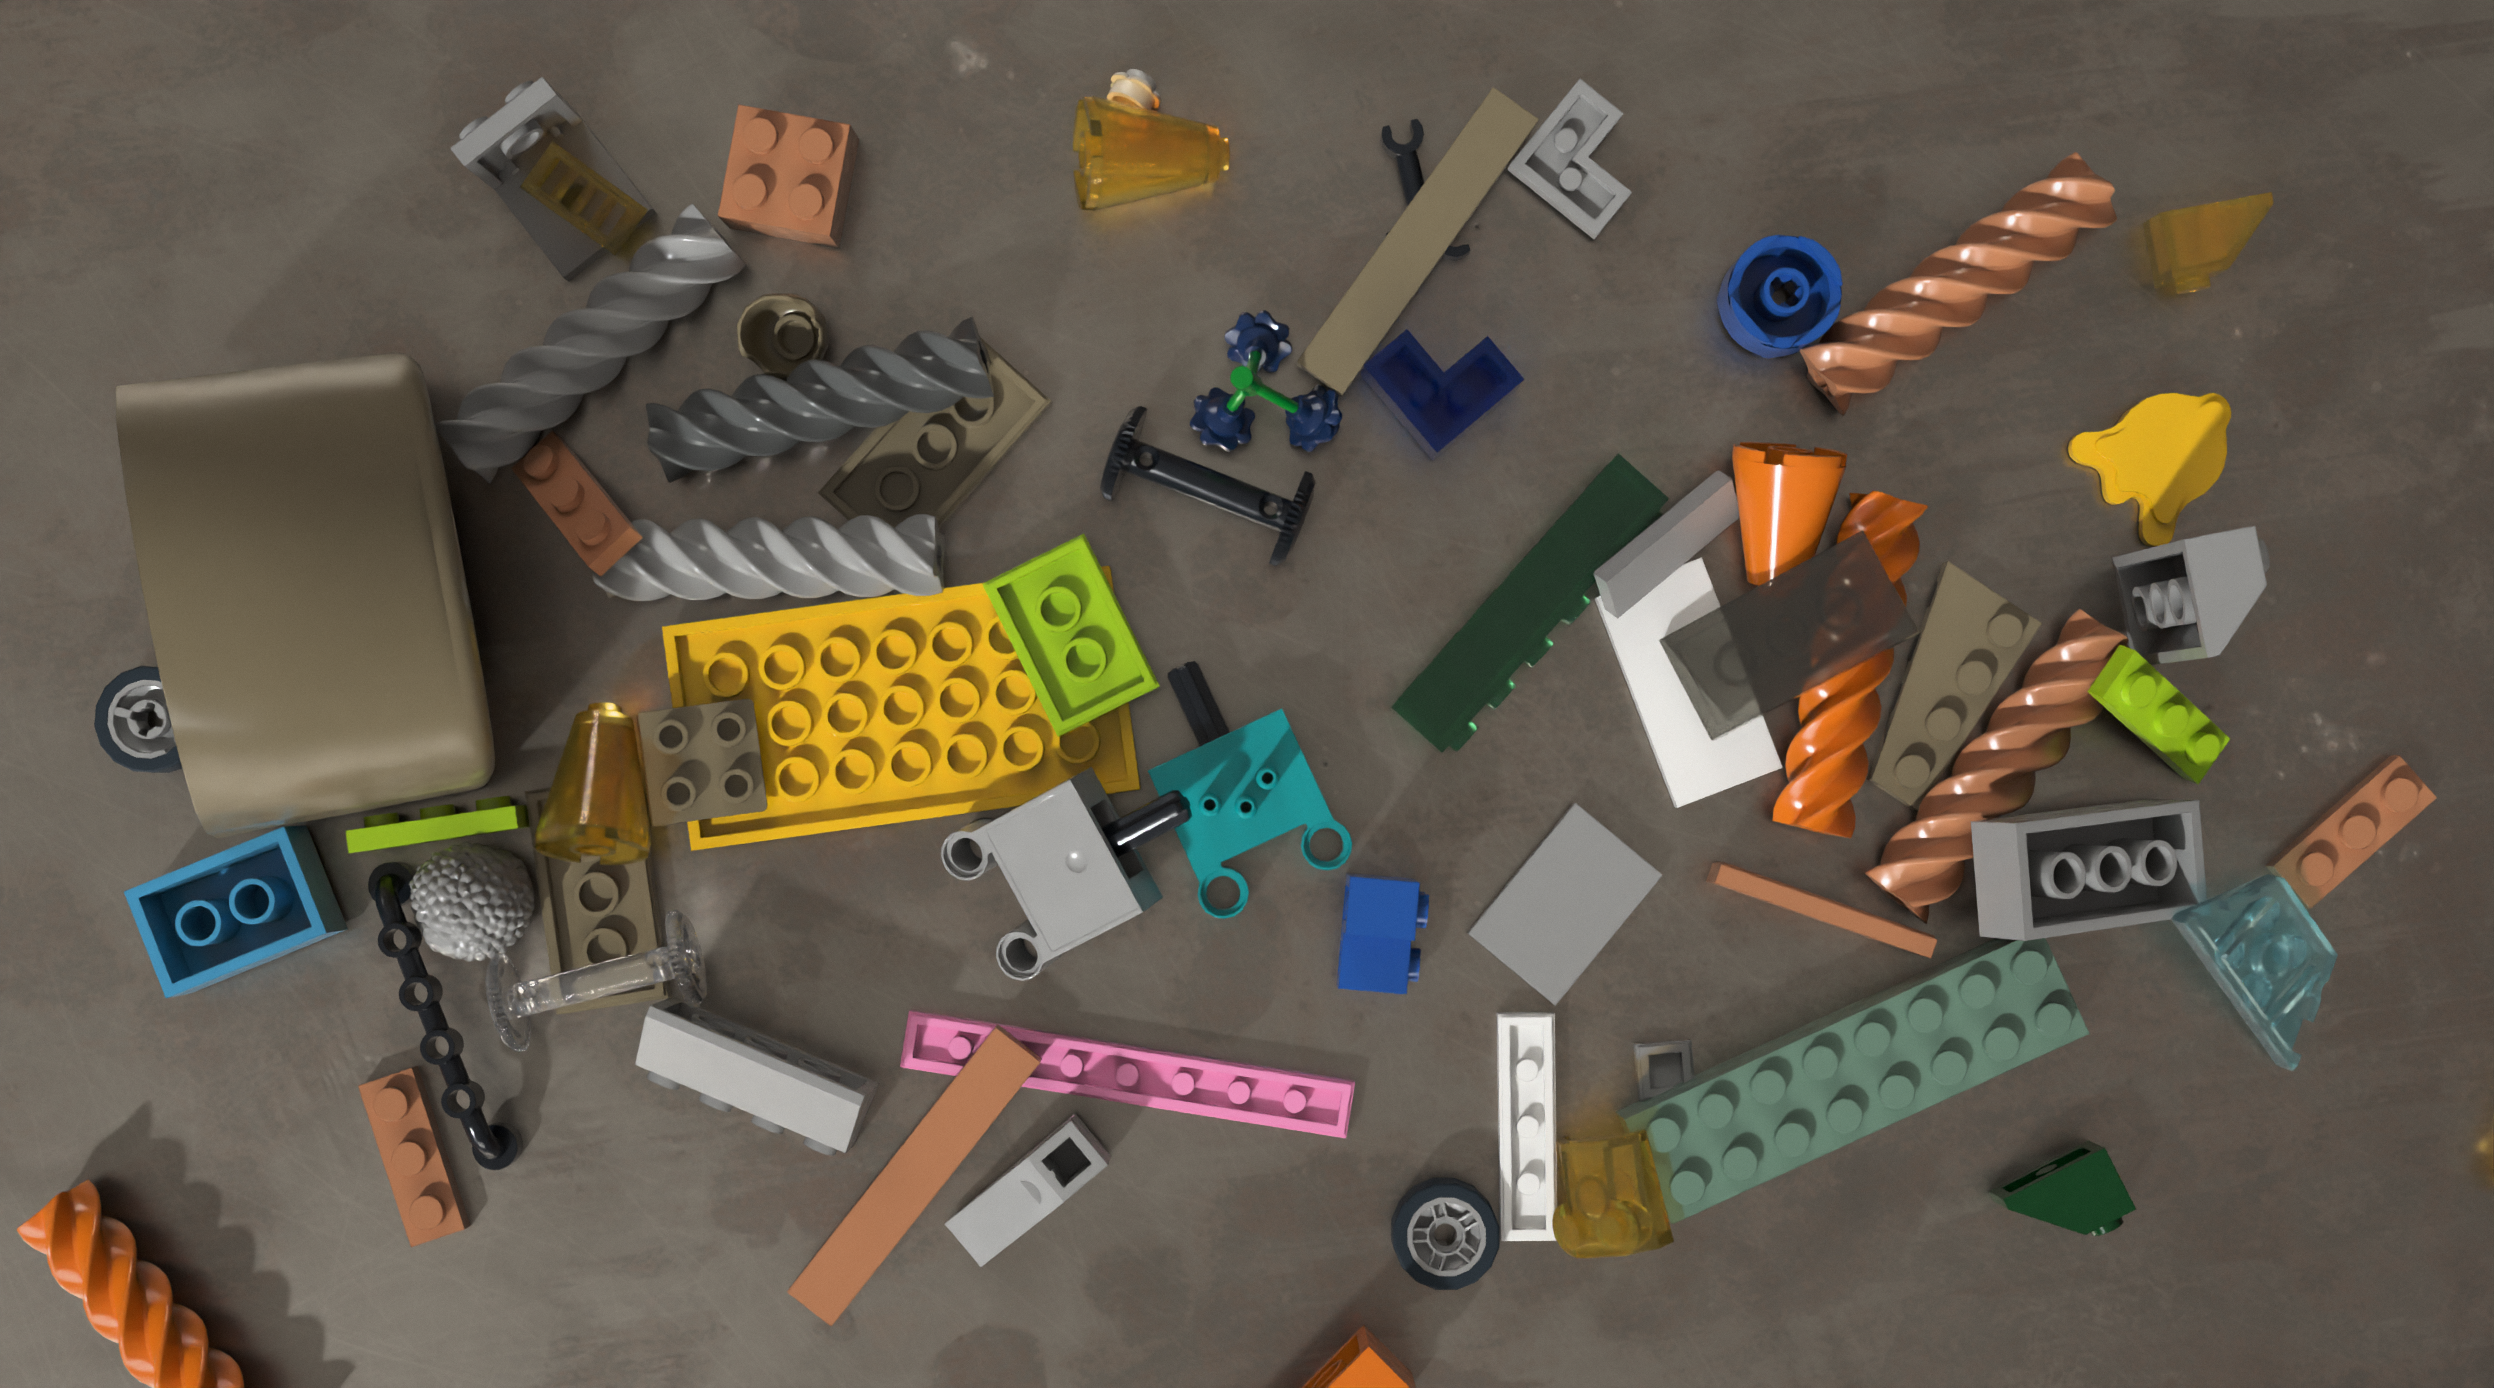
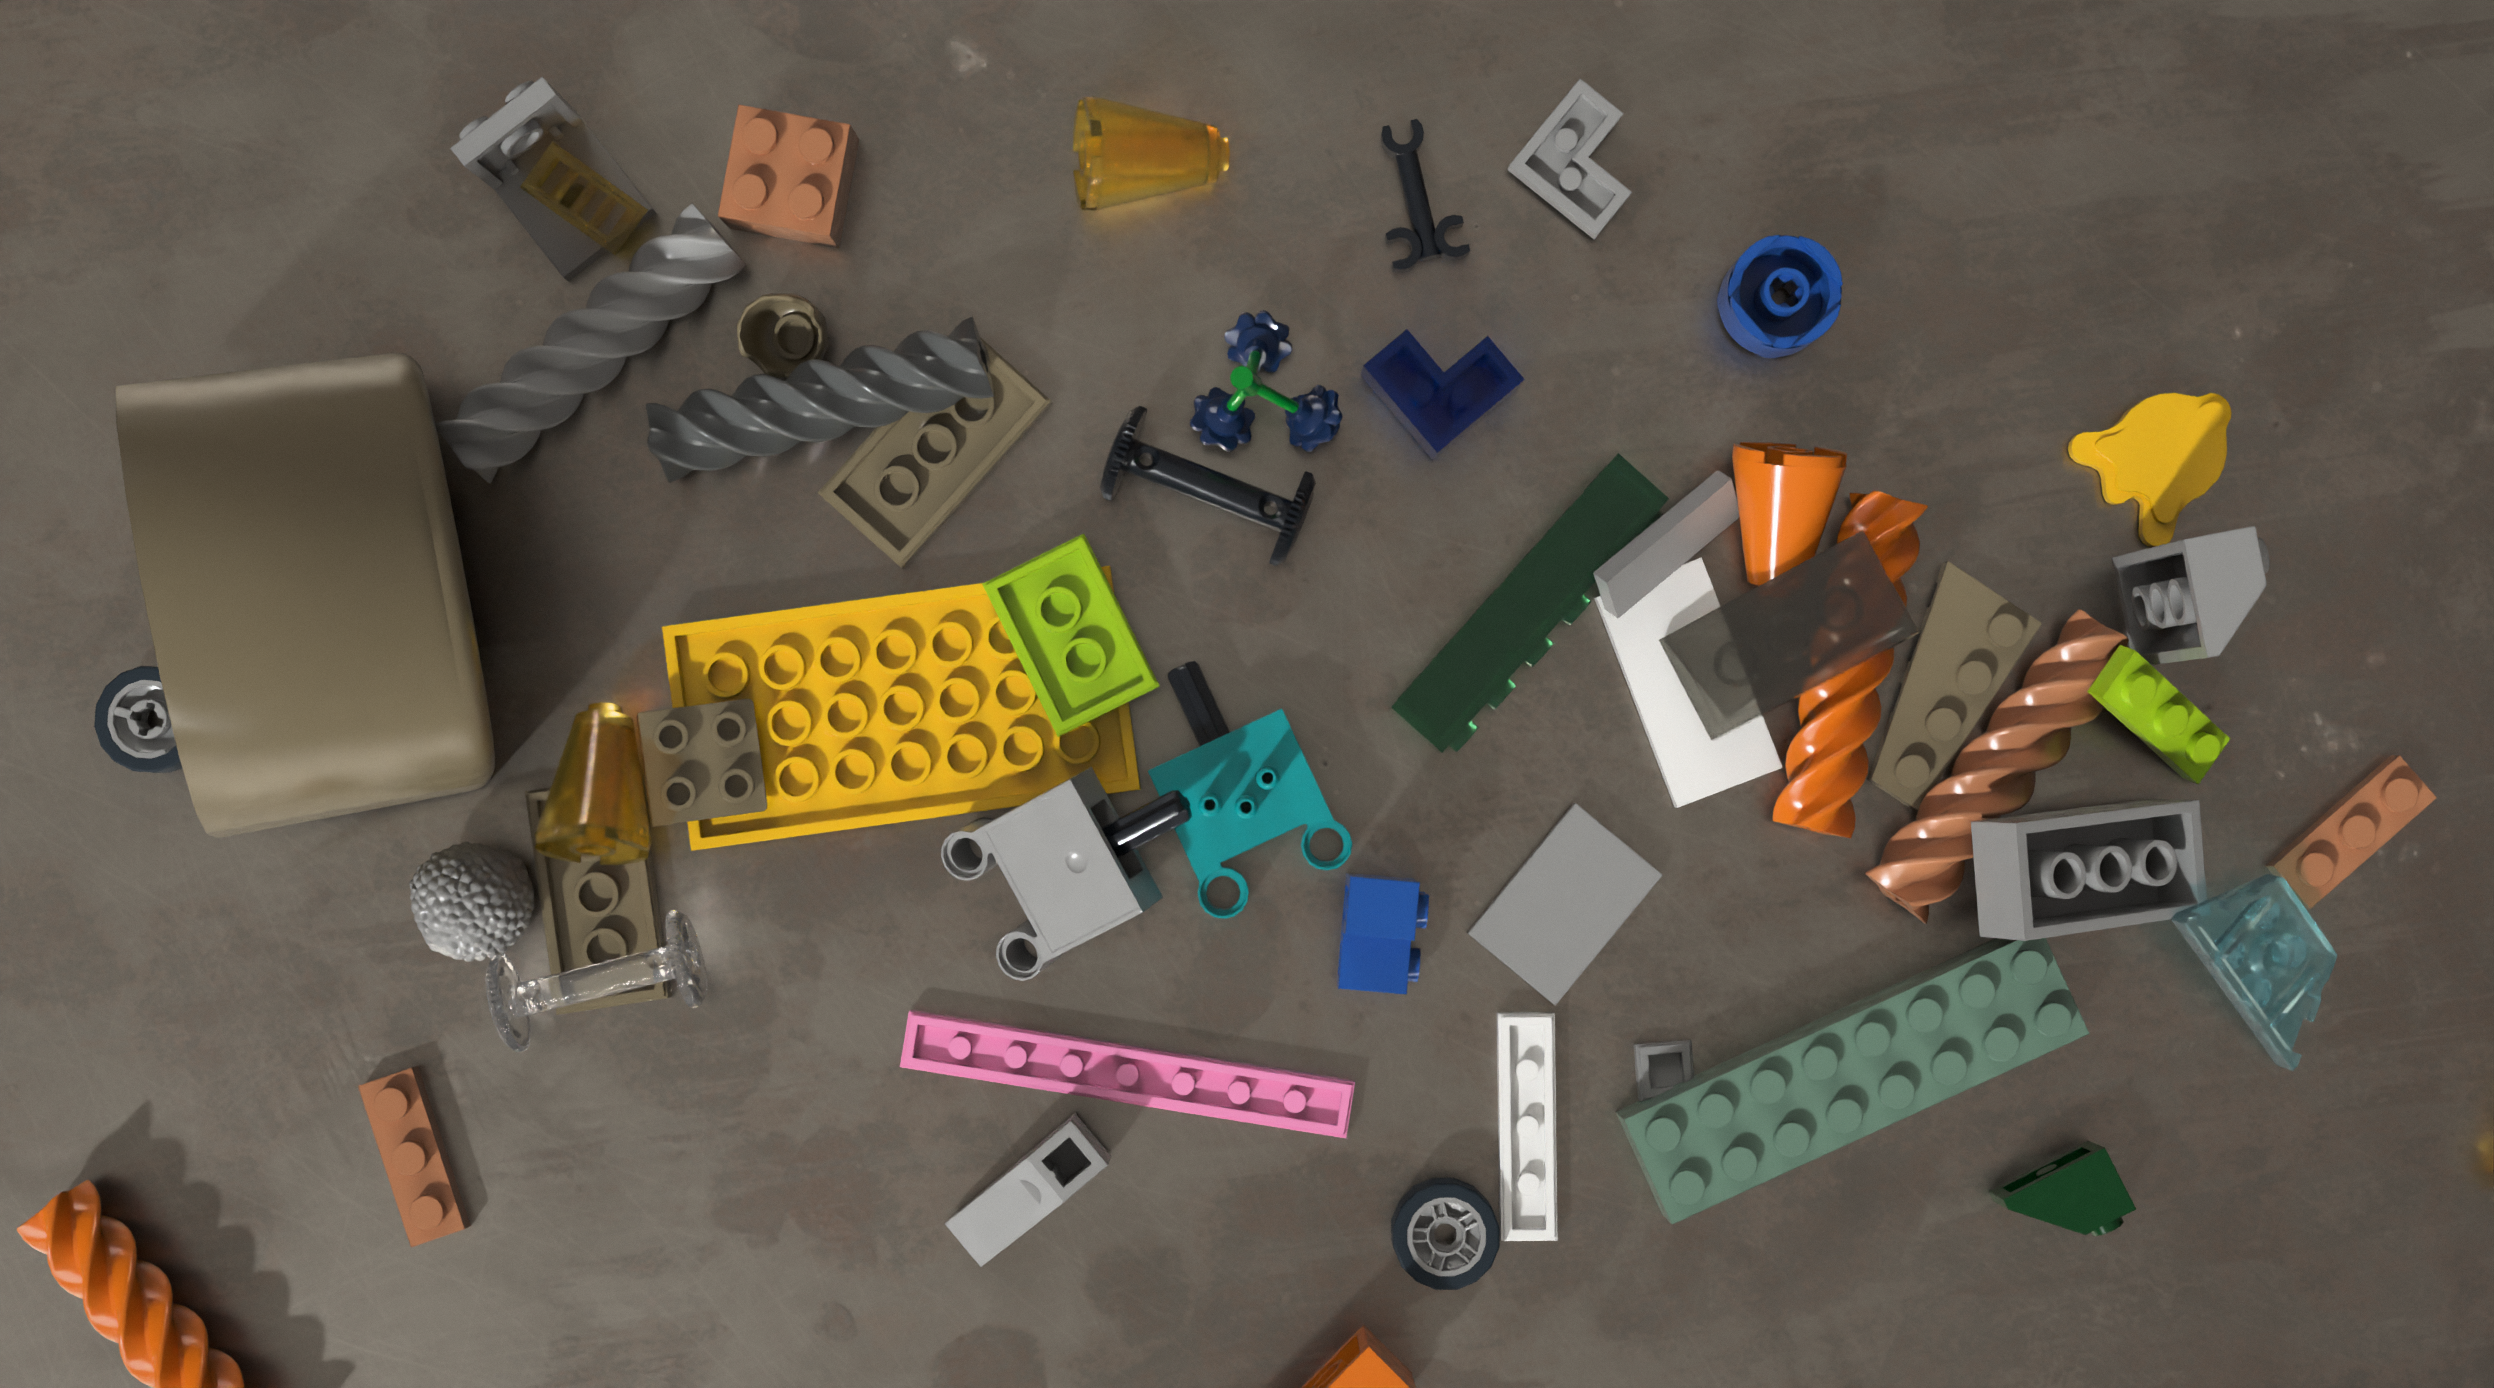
(235, 910): dark azure brick -> none
(437, 824): lime plate -> none
(492, 1145): black bar -> none
(576, 503): nougat plate -> none
(754, 1074): light grey slope -> none
(761, 560): light grey piece -> none
(914, 1175): nougat tile -> none
(1134, 89): white plate -> none
(1417, 241): dark tan tile -> none
(1609, 1197): clear yellow slope -> none
(1822, 909): nougat tile -> none
(1955, 282): nougat piece -> none
(2201, 240): clear yellow slope -> none

